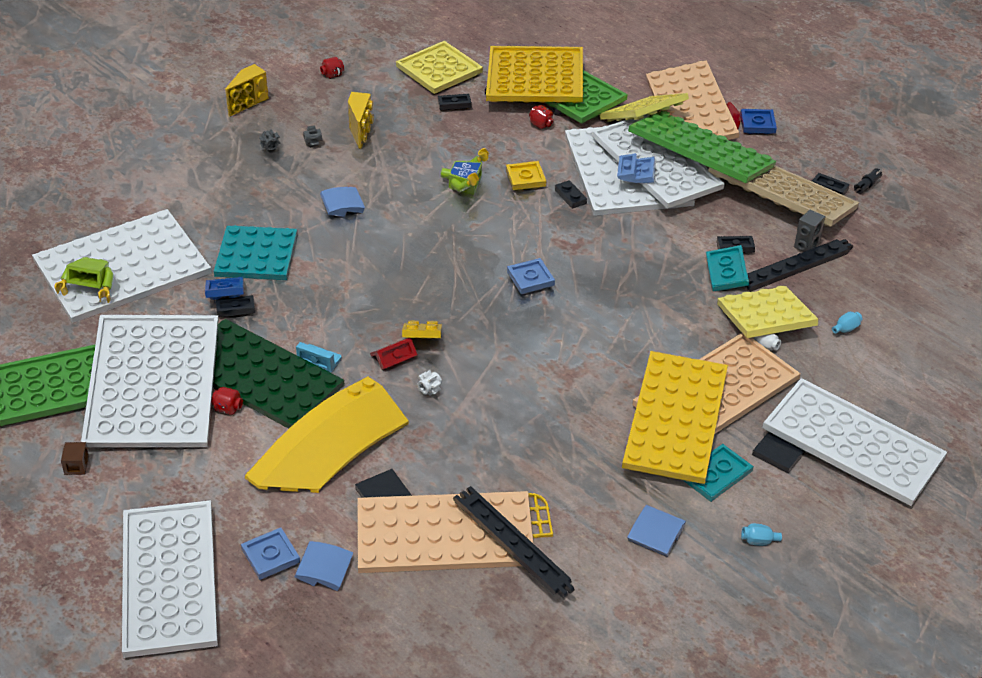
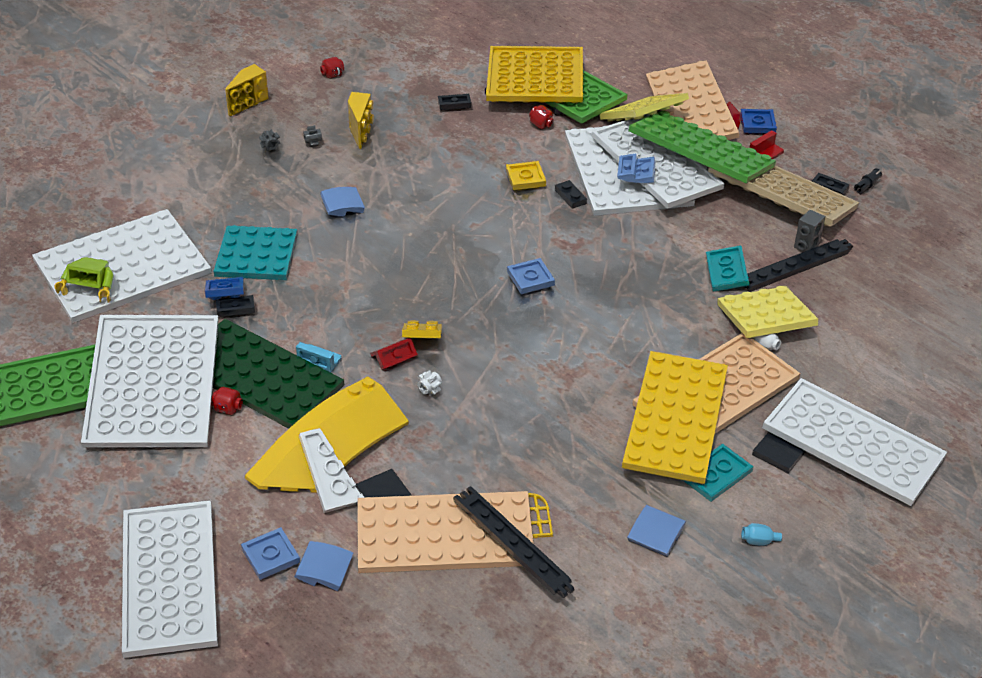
(75, 458): reddish brown brick -> none
(331, 480): none -> white wing
(439, 67): light yellow plate -> none
(466, 175): torso -> none
(730, 241): black plate -> none
(766, 145): none -> red panel
(848, 322): medium azure plant -> none

